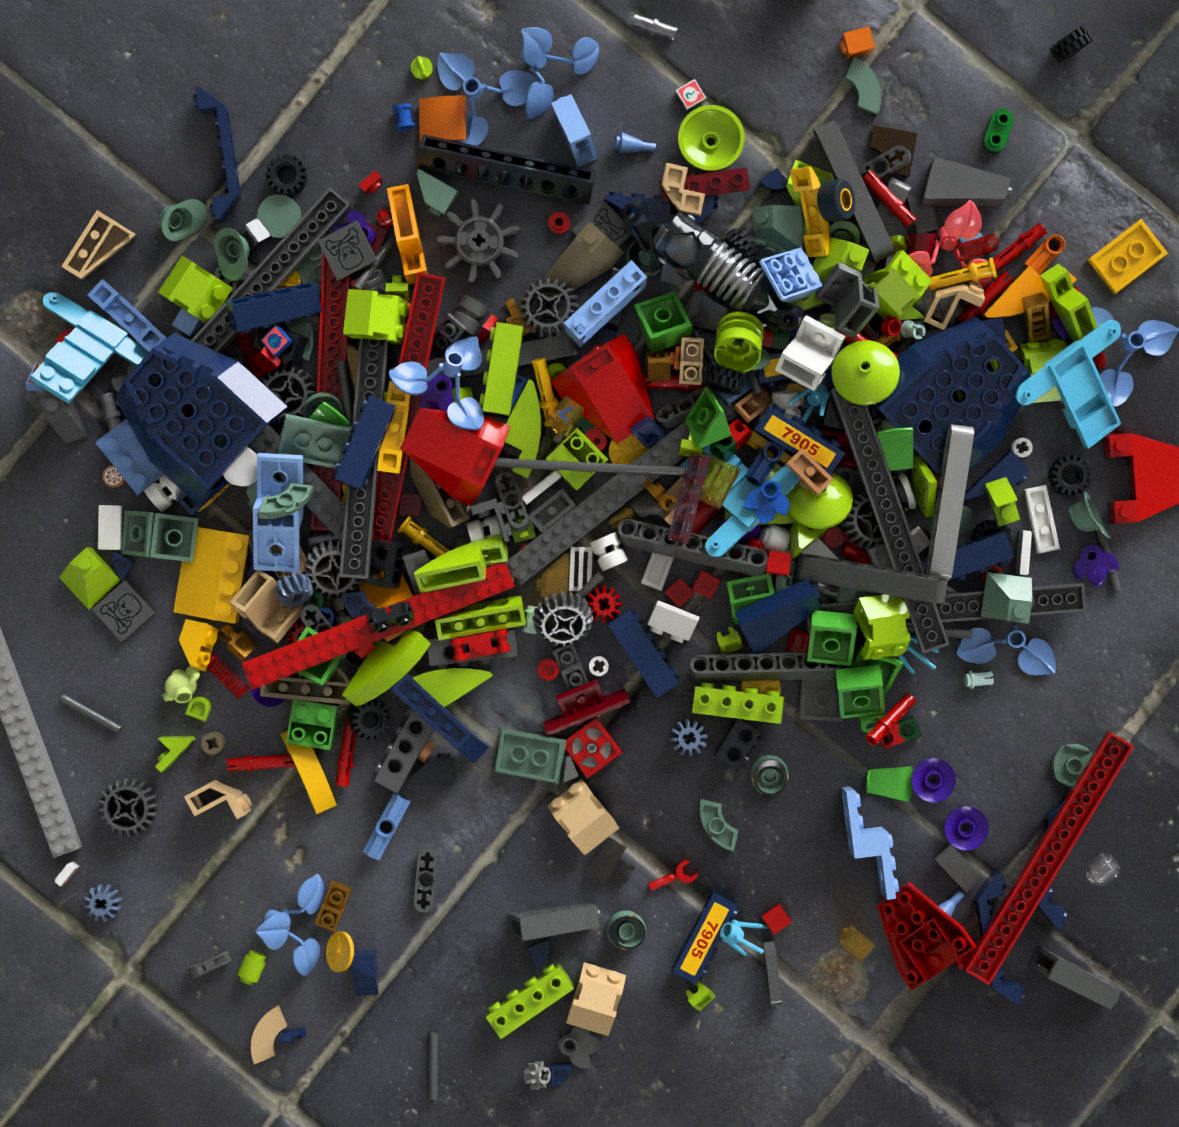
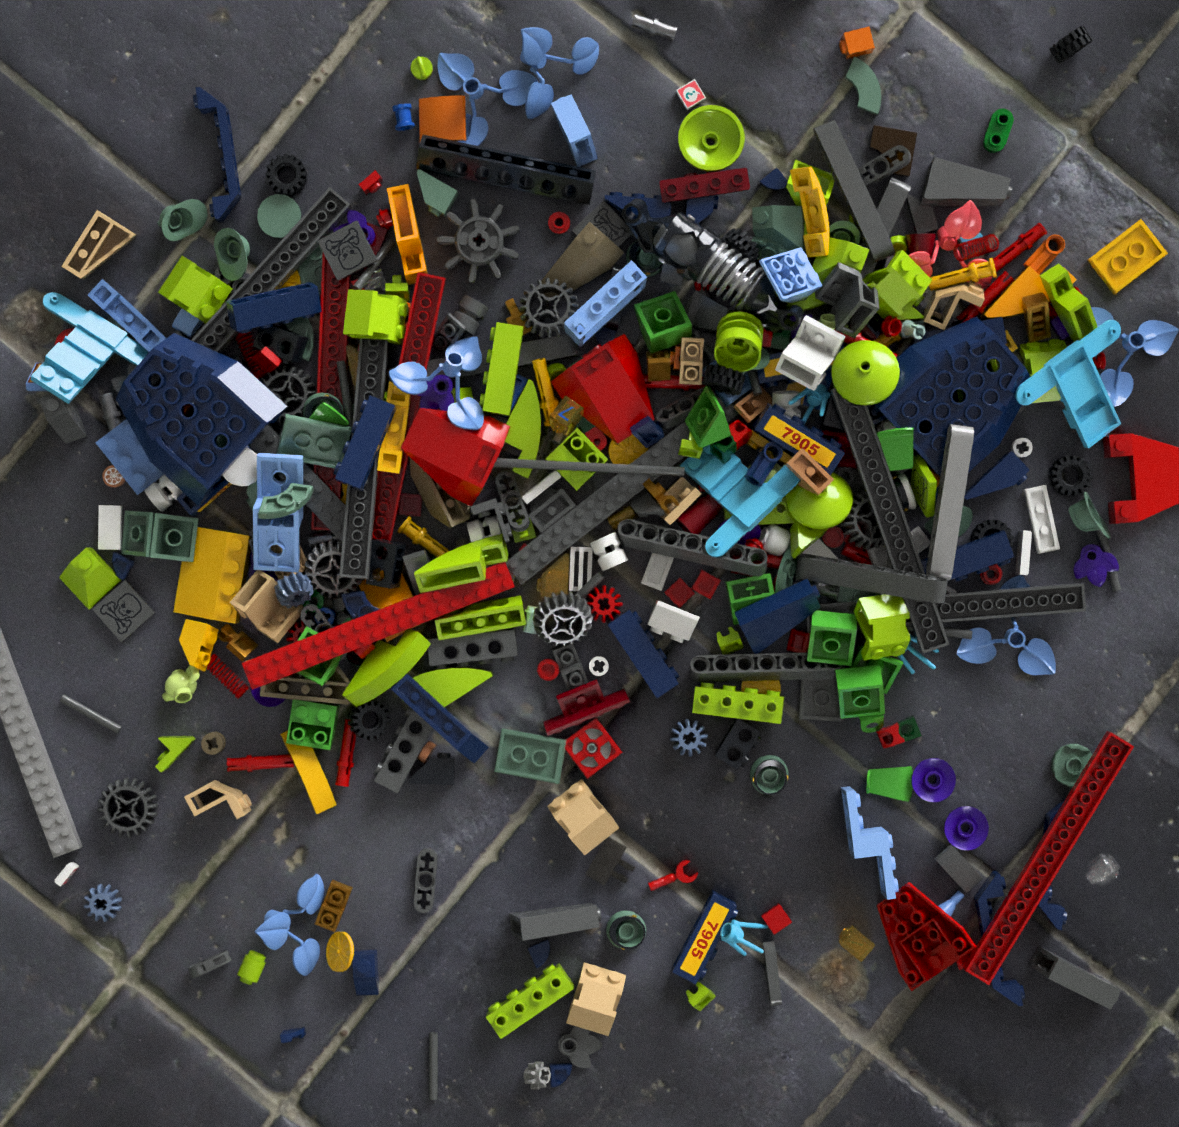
(199, 708): lime tile -> none
(255, 234): slope -> none
(265, 1033): tan tile -> none
(276, 340): tile -> none
(380, 839): medium blue piece -> none
(400, 615): black hinge -> none
(480, 645): red plate -> none
(486, 328): red tile -> none
(568, 770): dark grey slope -> none
(627, 144): medium blue cone -> none
(684, 200): tan tile -> none
(689, 498): tile -> none
(716, 826): sand green tile -> none
(718, 482): clear yellow wing -> none
(767, 505): blue plate -> none
(779, 563): red tile -> none
(836, 200): black wheel -> none
(885, 725): red pin -> none
(889, 199): red pin -> none
(978, 679): light aqua pin -> none
(1002, 501): lime slope -> none
(1007, 597): sand green slope -> none

